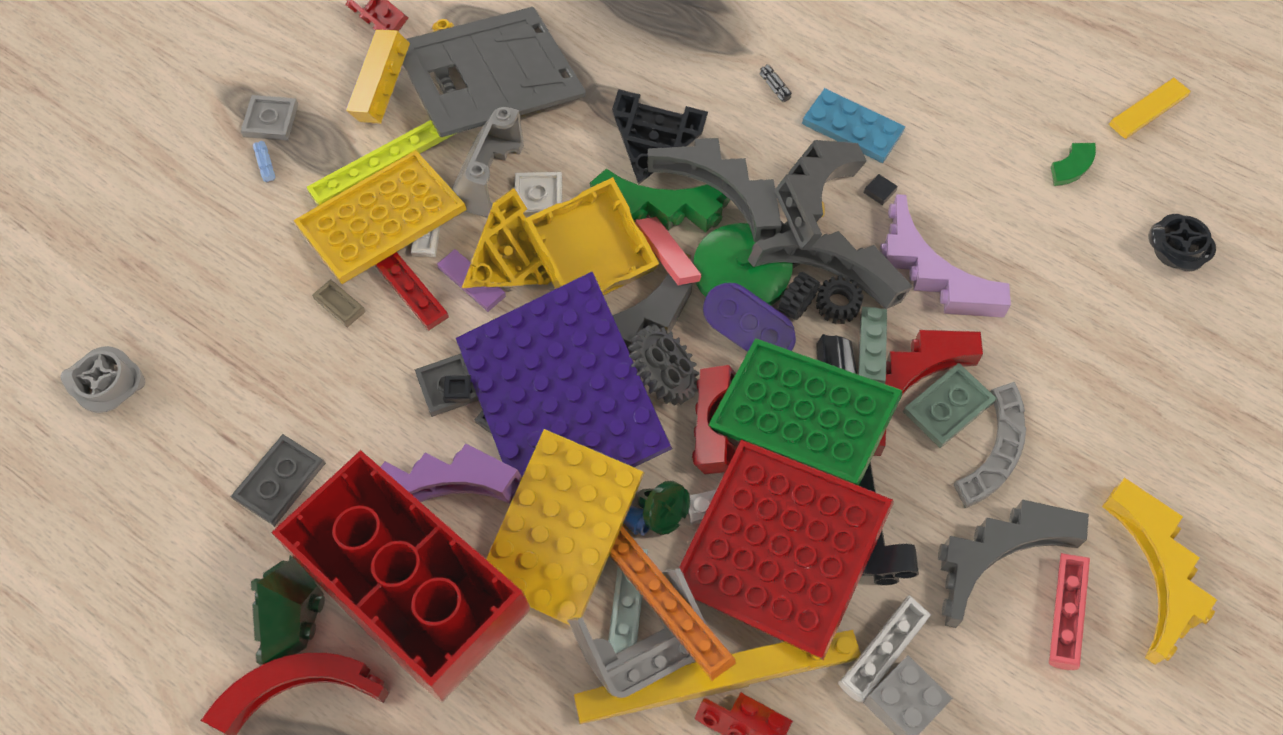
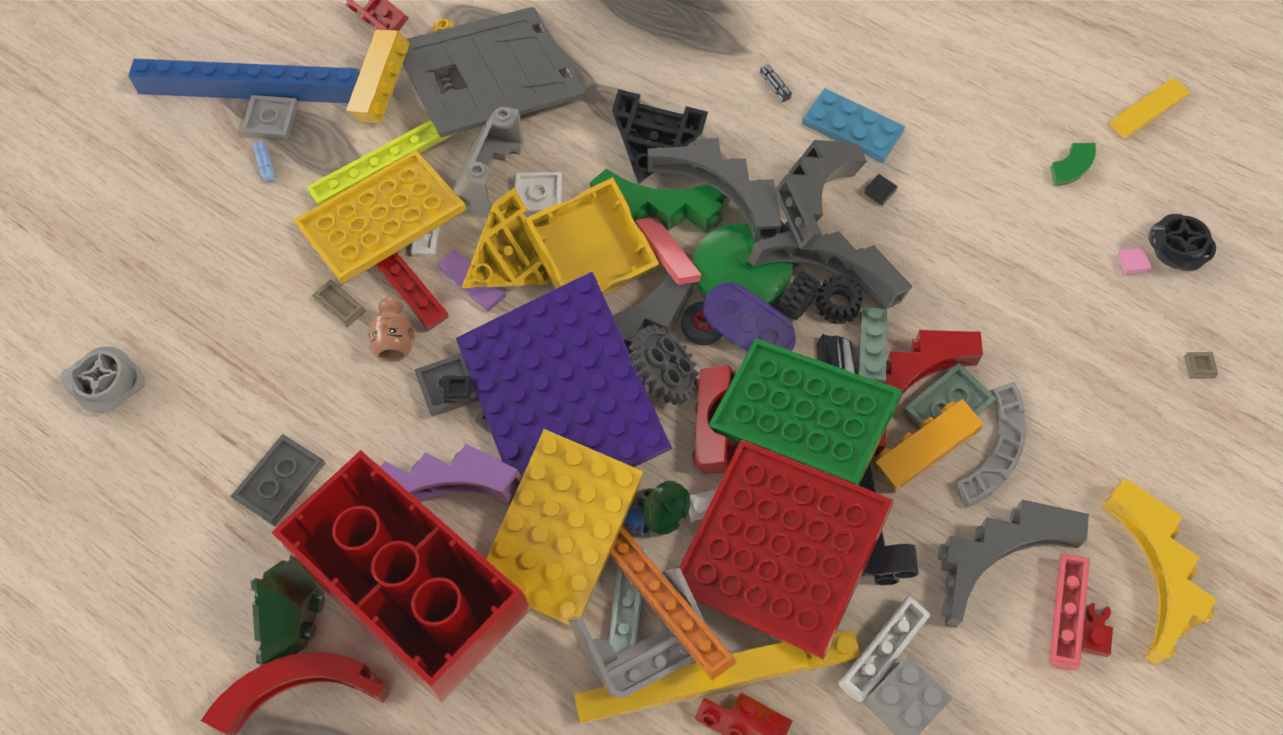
(243, 80): none -> blue brick
(391, 332): none -> nougat piece
(690, 326): none -> black bush
(928, 445): none -> light orange brick
(929, 272): lavender arch -> none
(1097, 635): none -> red plate
(1134, 261): none -> bright pink tile
(1201, 365): none -> dark tan tile

